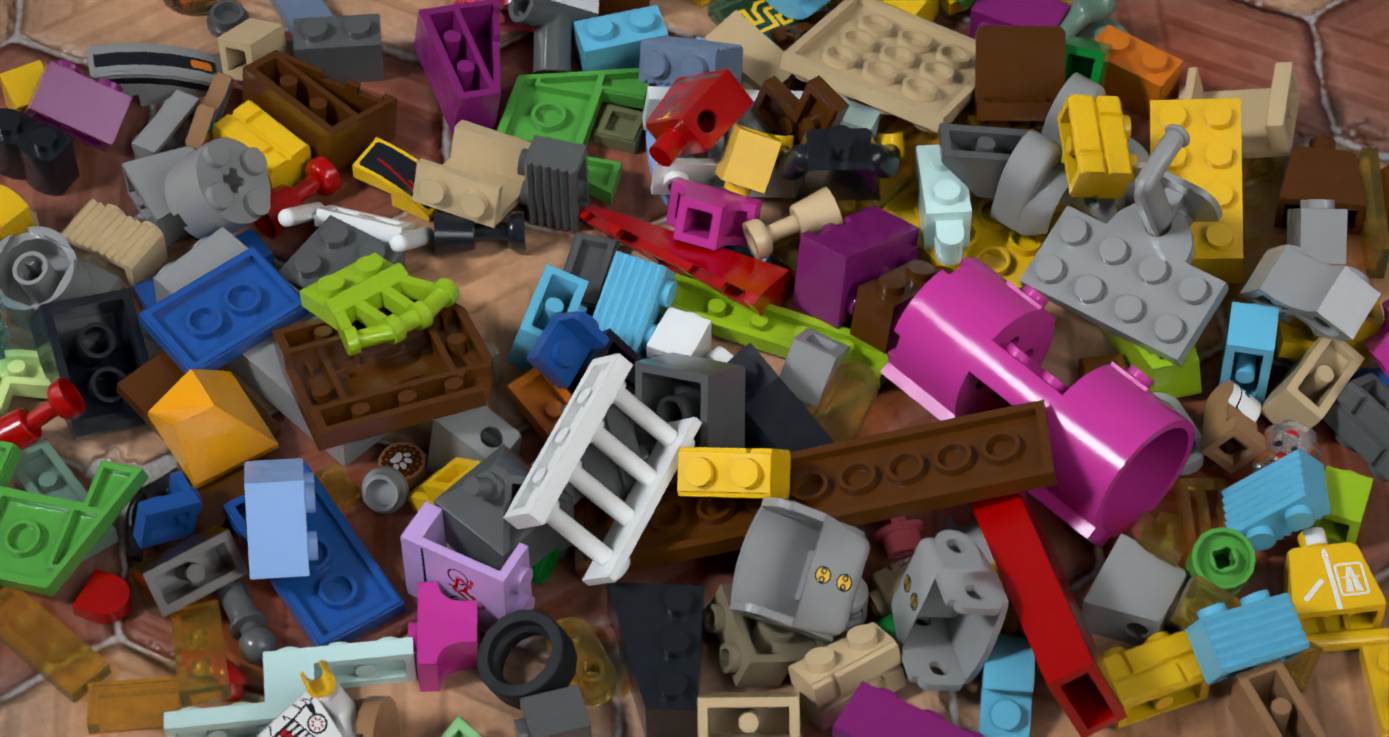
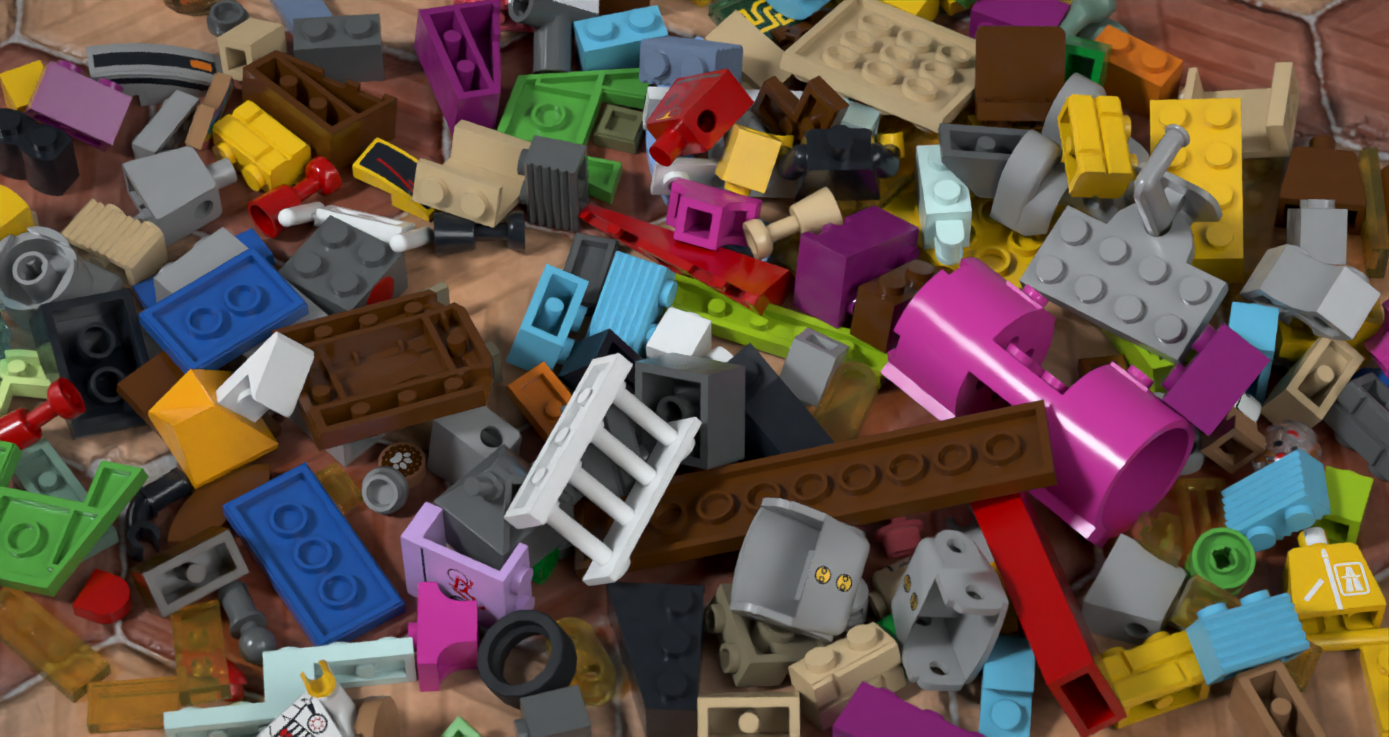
(168, 516): blue bracket -> none
(219, 187): light grey brick -> none
(268, 379): none -> white slope
(276, 510): light blue brick -> none
(369, 285): lime plate -> none
(440, 482): yellow slope -> none
(566, 346): blue bracket -> none
(733, 472): yellow brick -> none
(1214, 377): none -> magenta brick

